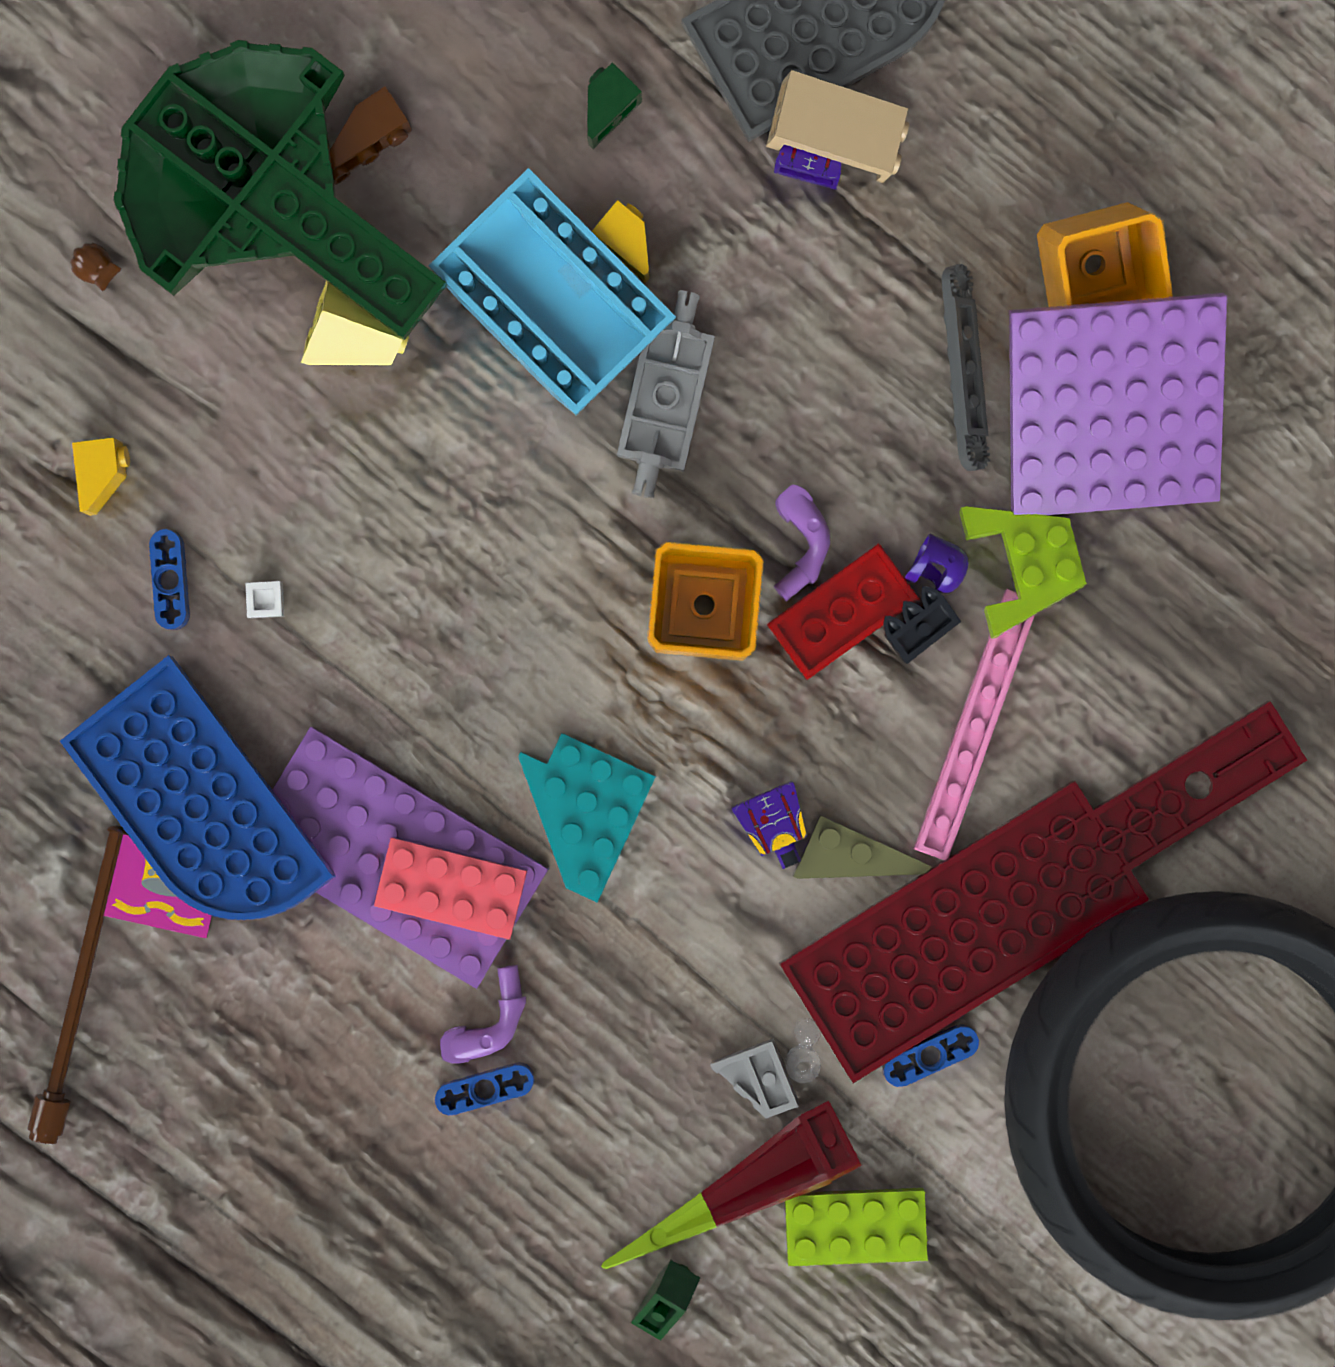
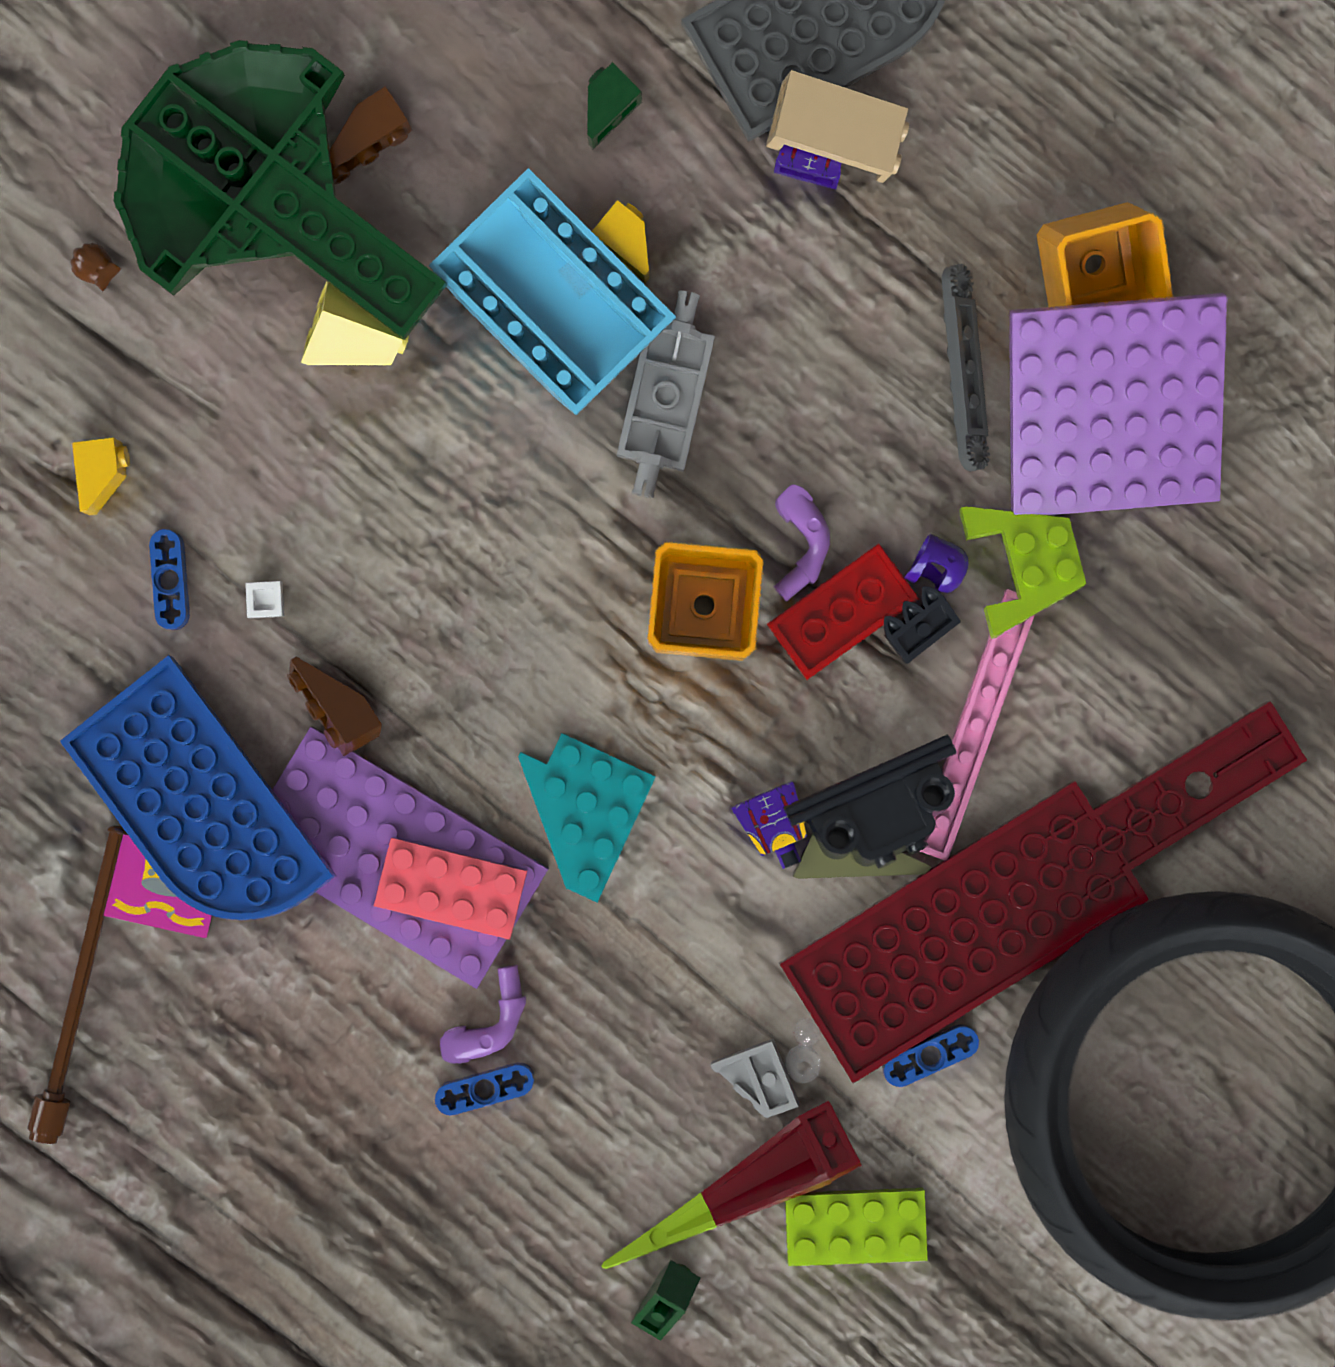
(340, 709): none -> reddish brown slope
(880, 808): none -> black brick

